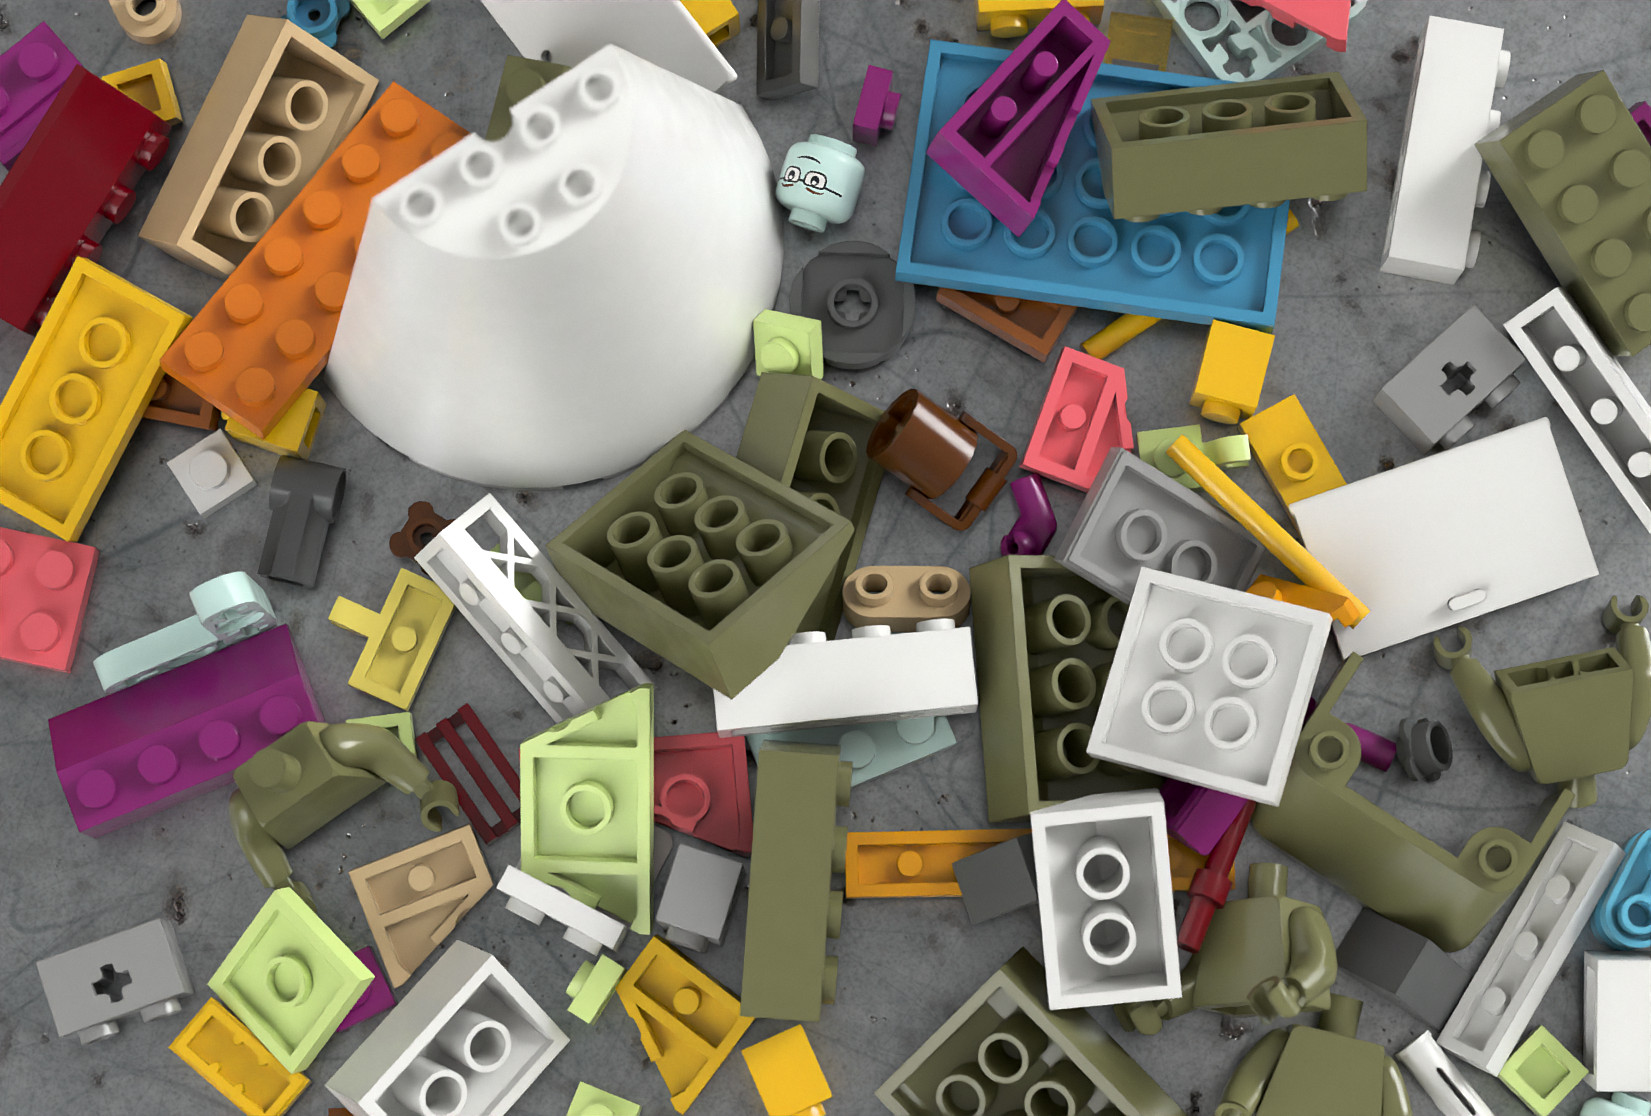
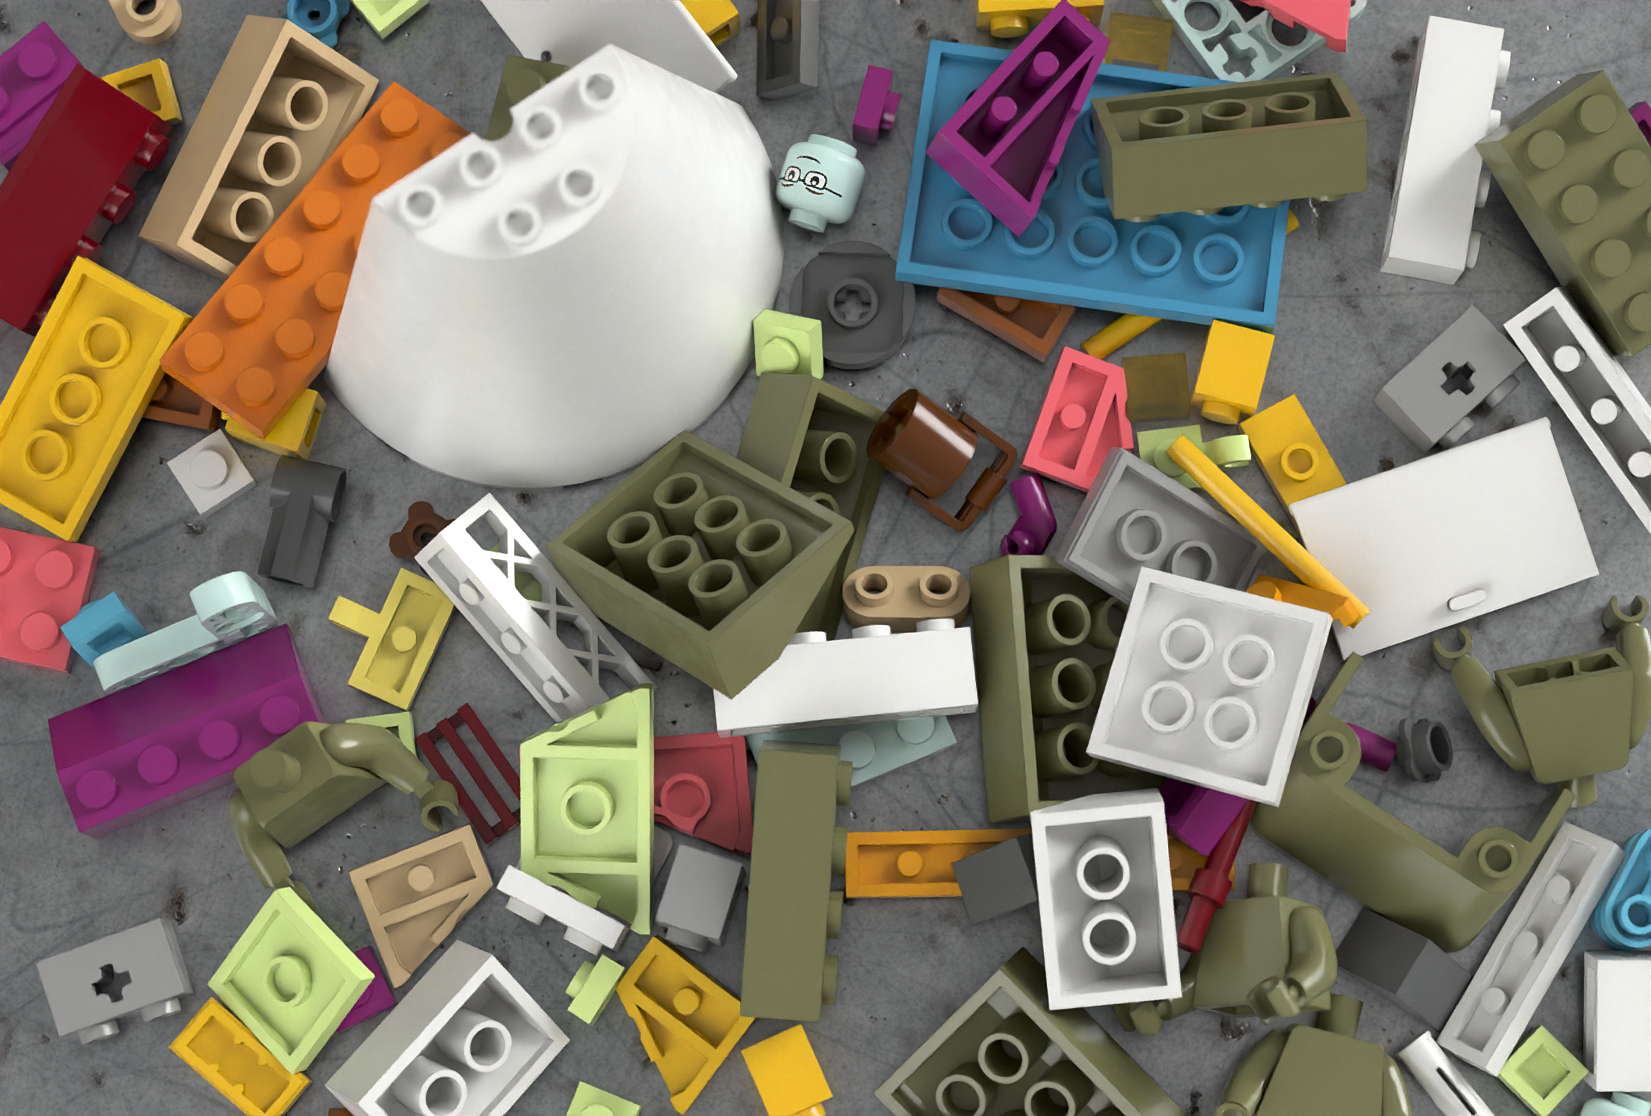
(102, 627): none -> medium azure plate
(1157, 387): none -> clear yellow tile

